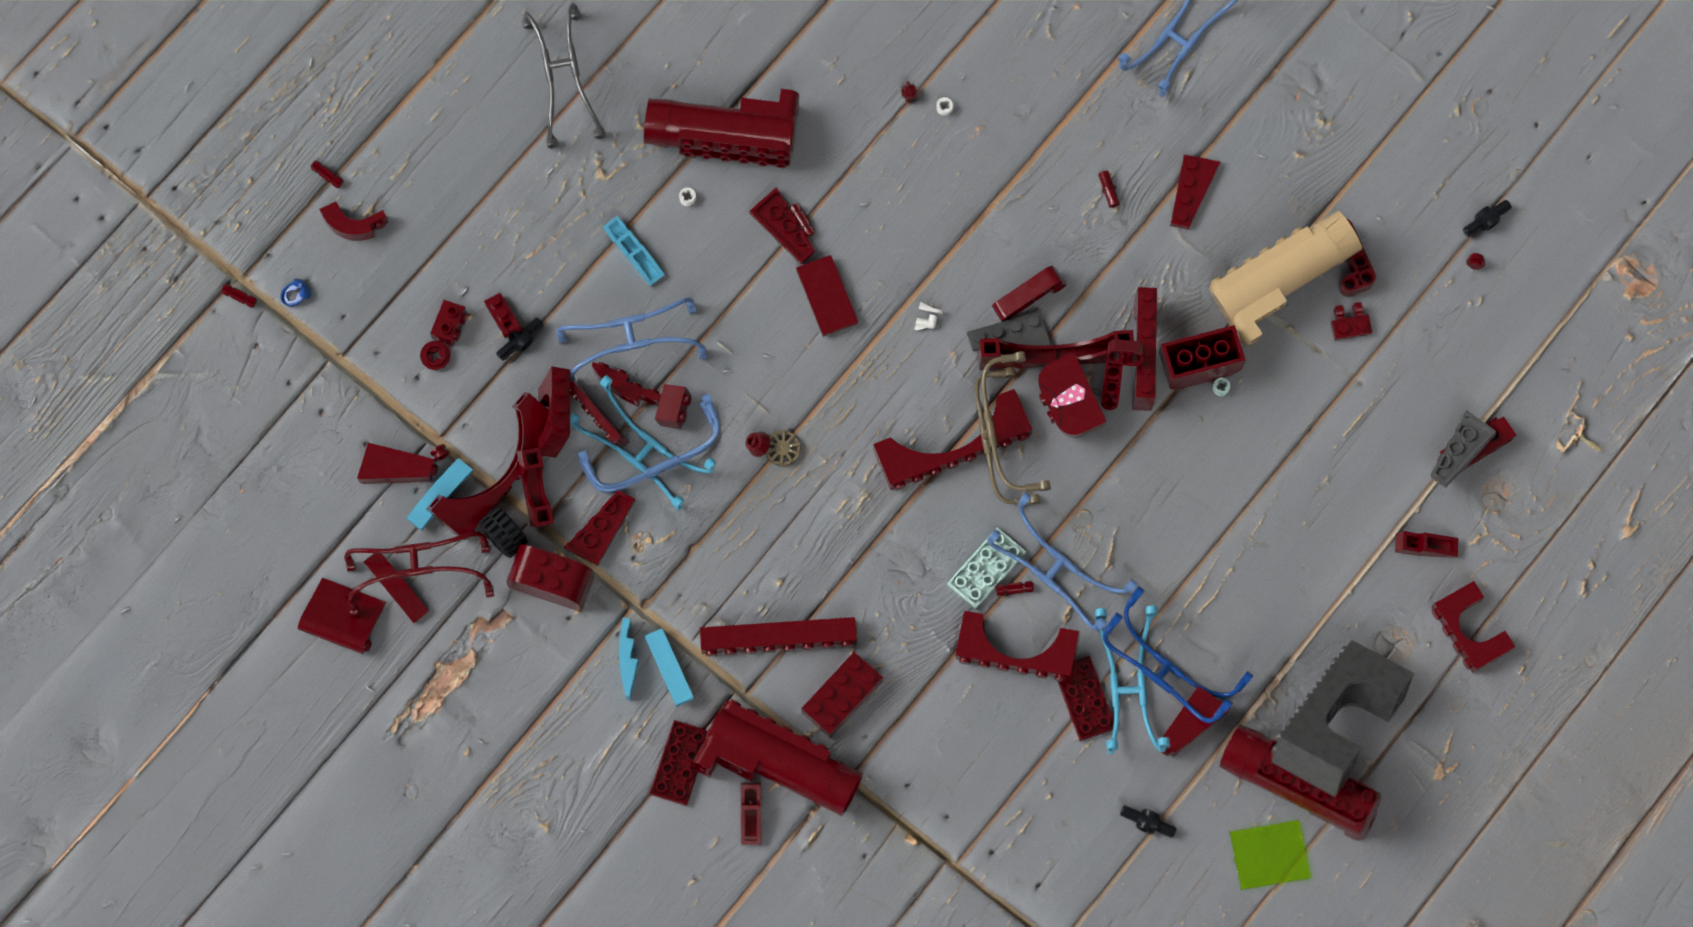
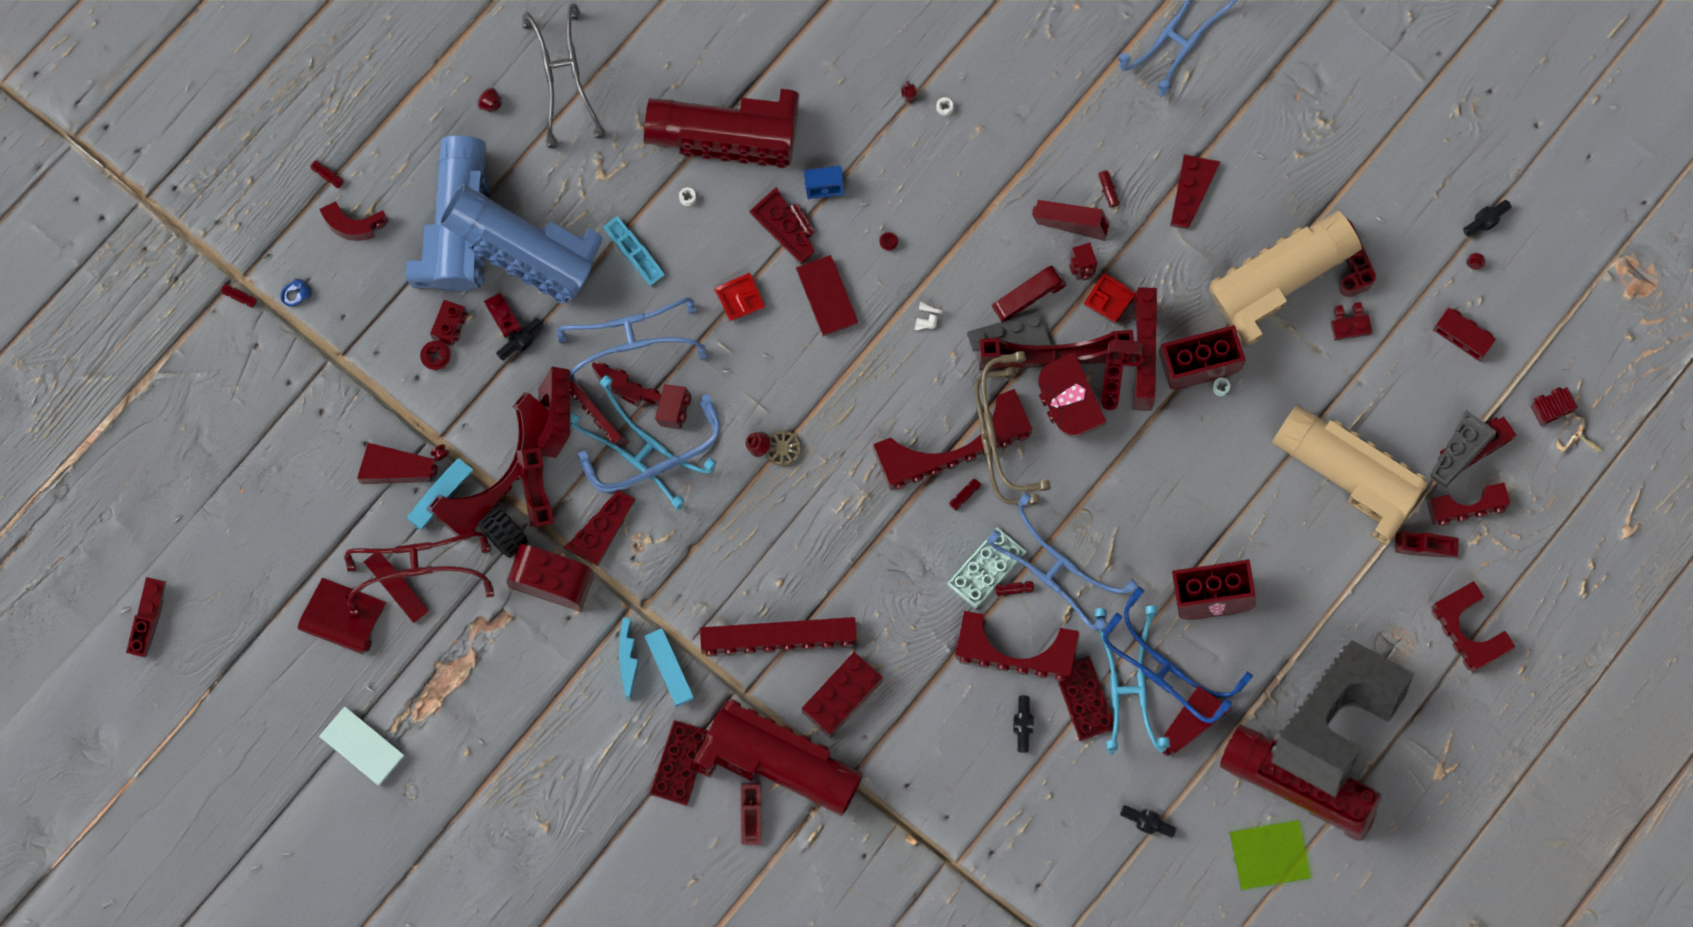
(147, 617): none -> dark red slope
(361, 746): none -> light aqua tile
(445, 256): none -> medium blue piece
(489, 100): none -> dark red cone
(541, 257): none -> medium blue piece
(739, 297): none -> red plate
(824, 182): none -> blue brick
(888, 241): none -> dark red plate
(964, 494): none -> dark red axle
(1023, 724): none -> black axle
(1072, 218): none -> dark red slope
(1083, 262): none -> dark red brick
(1109, 298): none -> red plate
(1214, 590): none -> dark red brick
(1374, 480): none -> tan piece
(1445, 509): none -> dark red arch
(1464, 334): none -> dark red brick
(1553, 406): none -> dark red brick

